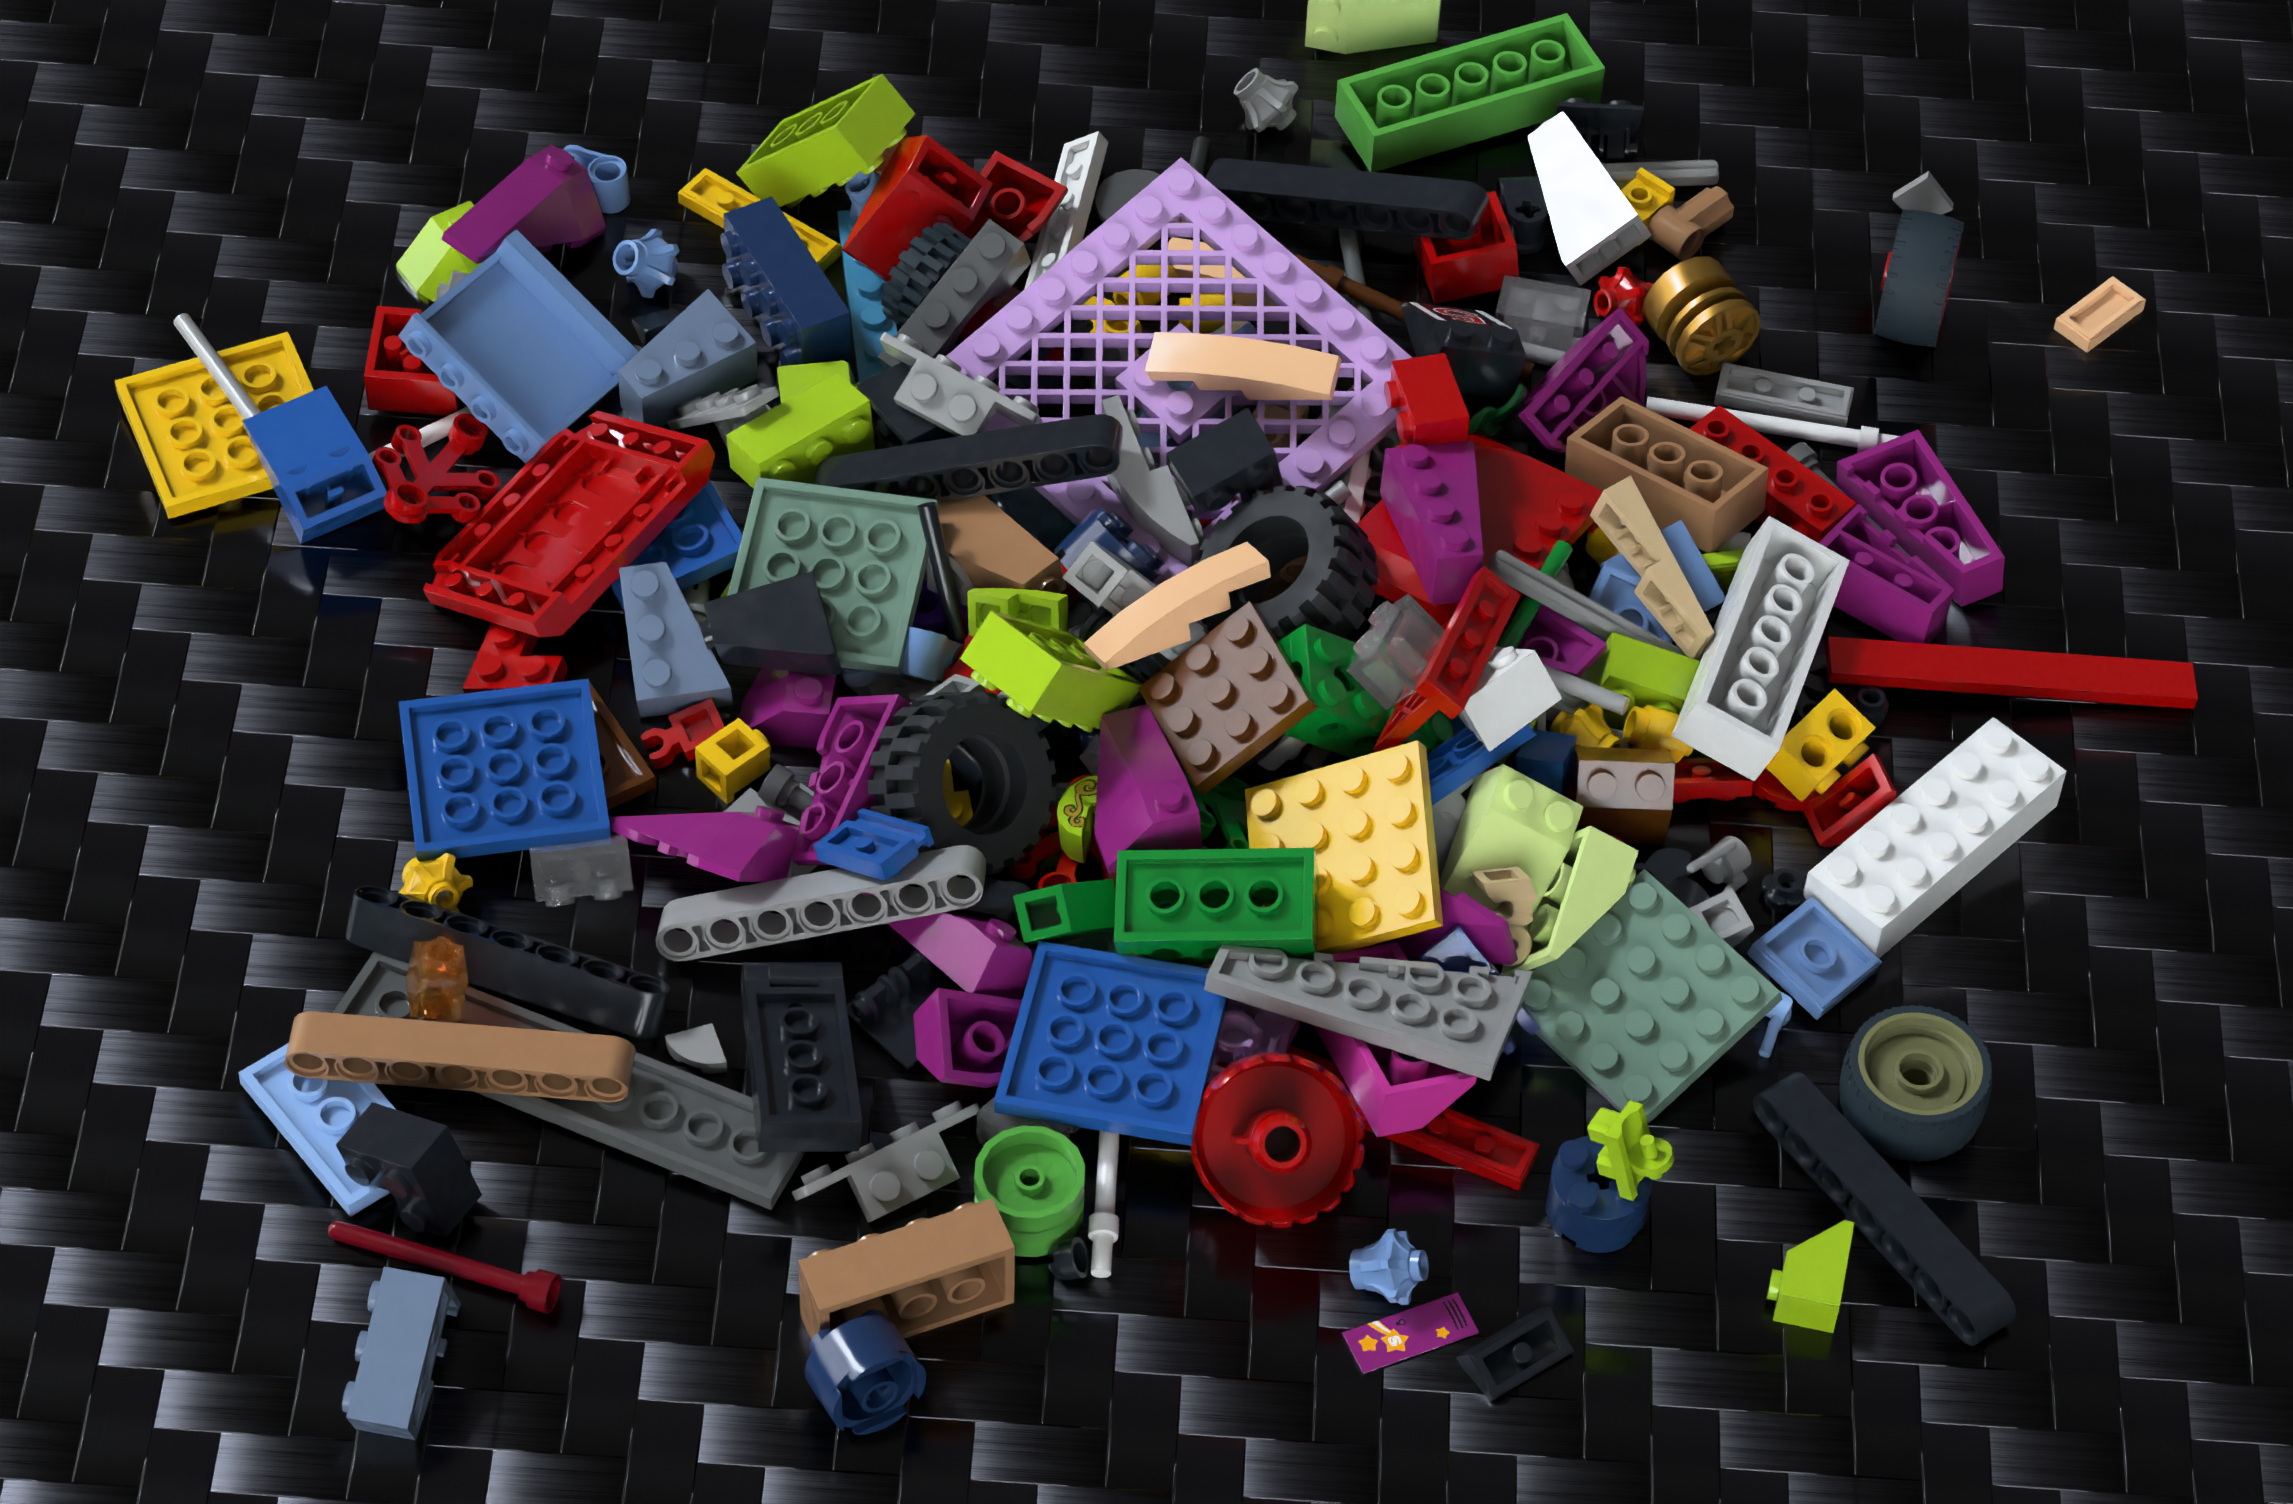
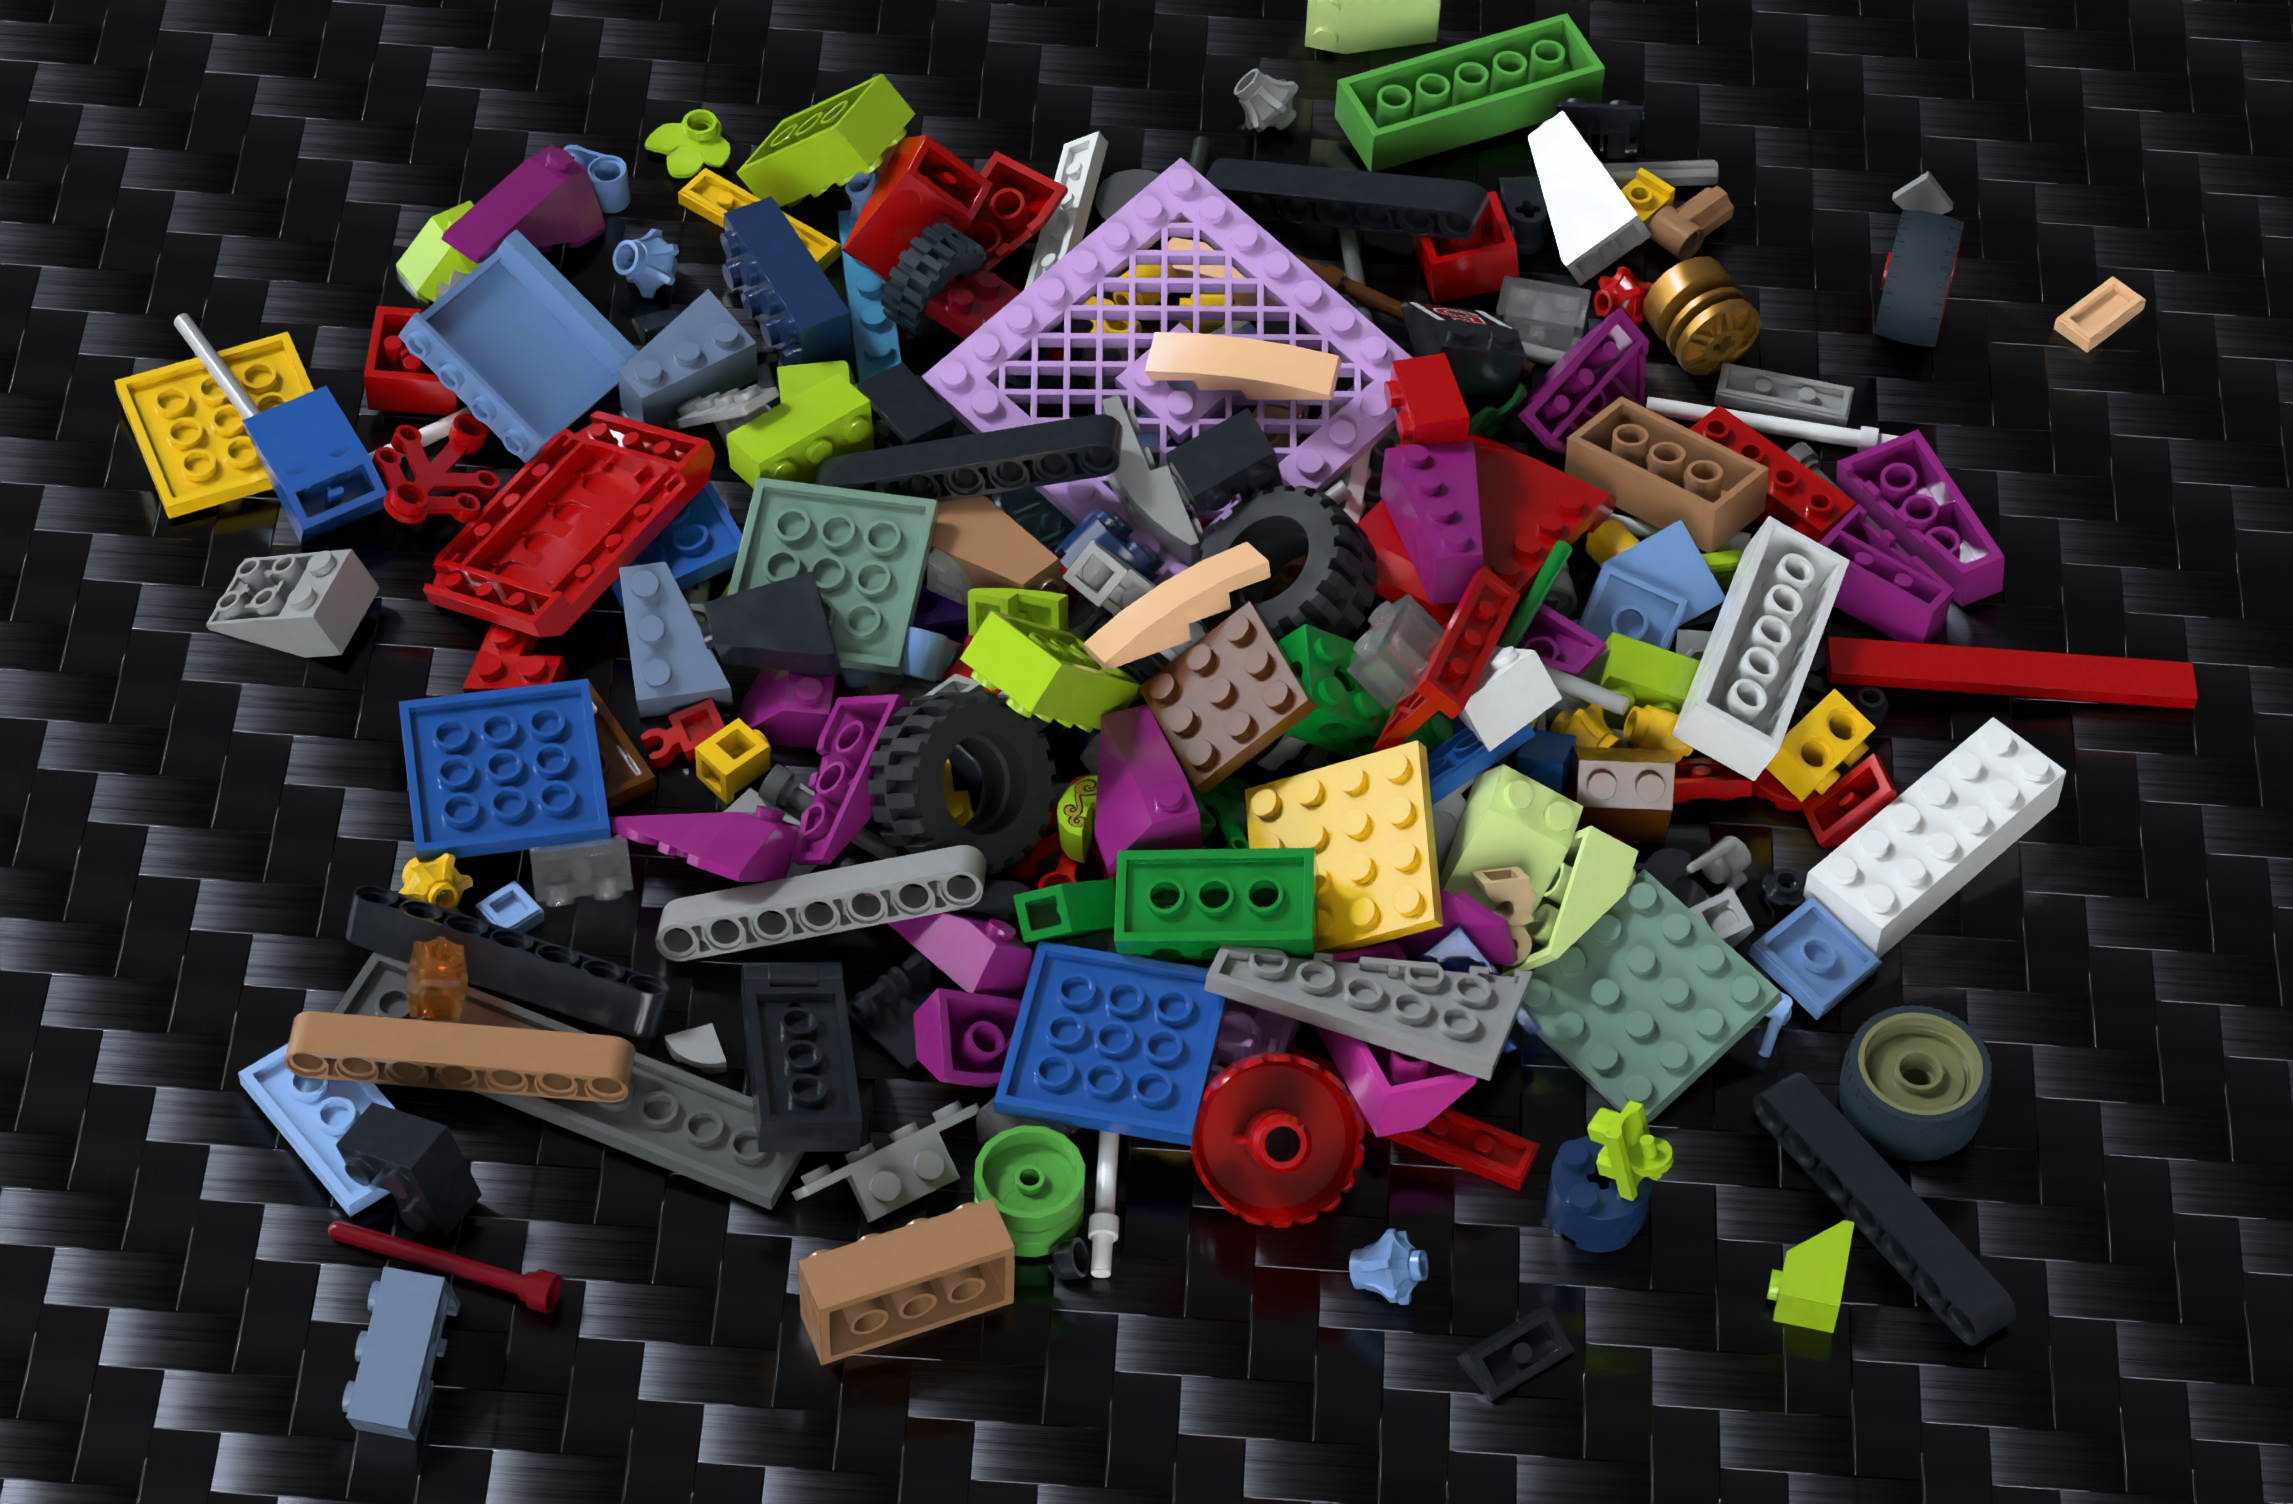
(297, 602): none -> light grey slope
(510, 909): none -> light blue tile
(691, 144): none -> lime plate
(864, 1373): dark blue brick -> none
(873, 844): blue plate -> none
(942, 571): black bar -> none
(949, 398): light grey bracket -> none
(979, 274): dark grey arch -> none
(1410, 1333): magenta sticker -> none
(1568, 601): light grey axle -> none
(1662, 586): tan slope -> none

